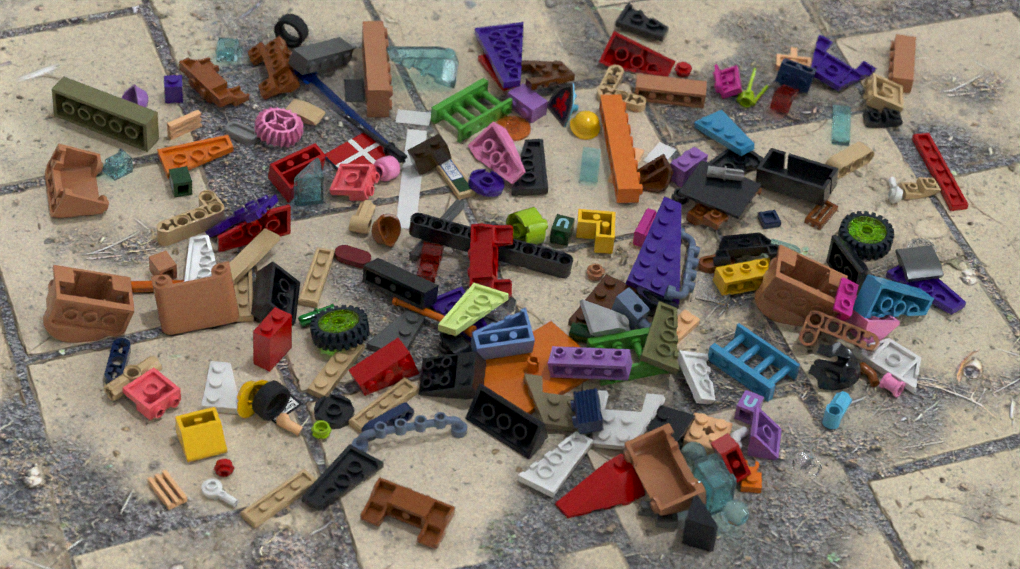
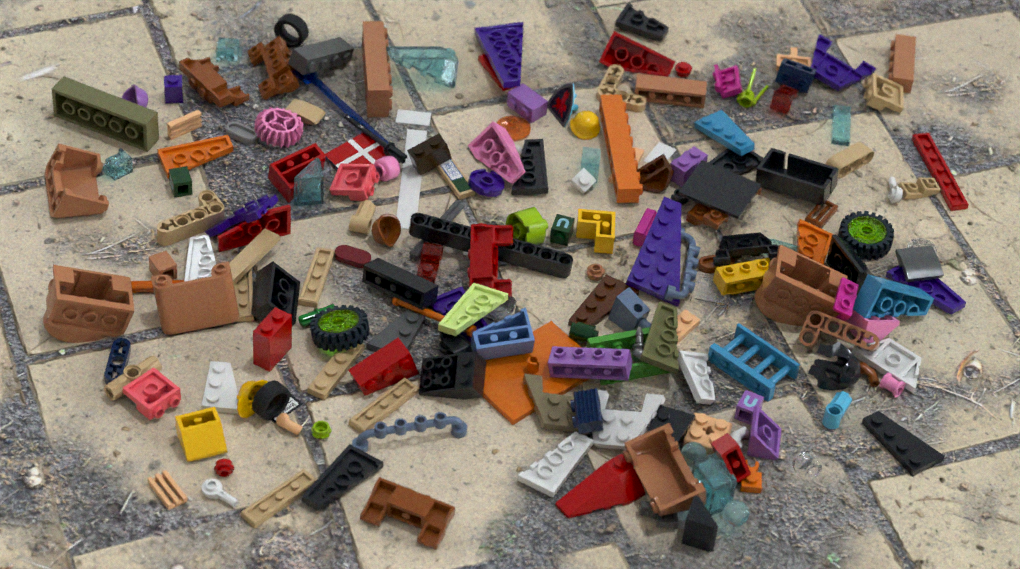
(334, 410): black tile -> none
(354, 90): black sticker -> none
(402, 411): dark blue beam -> none
(466, 97): bright green fence -> none
(506, 422): black slope -> none
(546, 73): reddish brown wing -> none
(583, 181): none -> white plate
(603, 320): light grey slope -> none
(638, 347): none -> flat silver bar
(652, 300): black piece -> none
(725, 173): light grey axle -> none
(769, 219): dark blue tile -> none
(812, 241): none -> orange wing
(885, 119): black slope -> none
(901, 444): none -> black wing

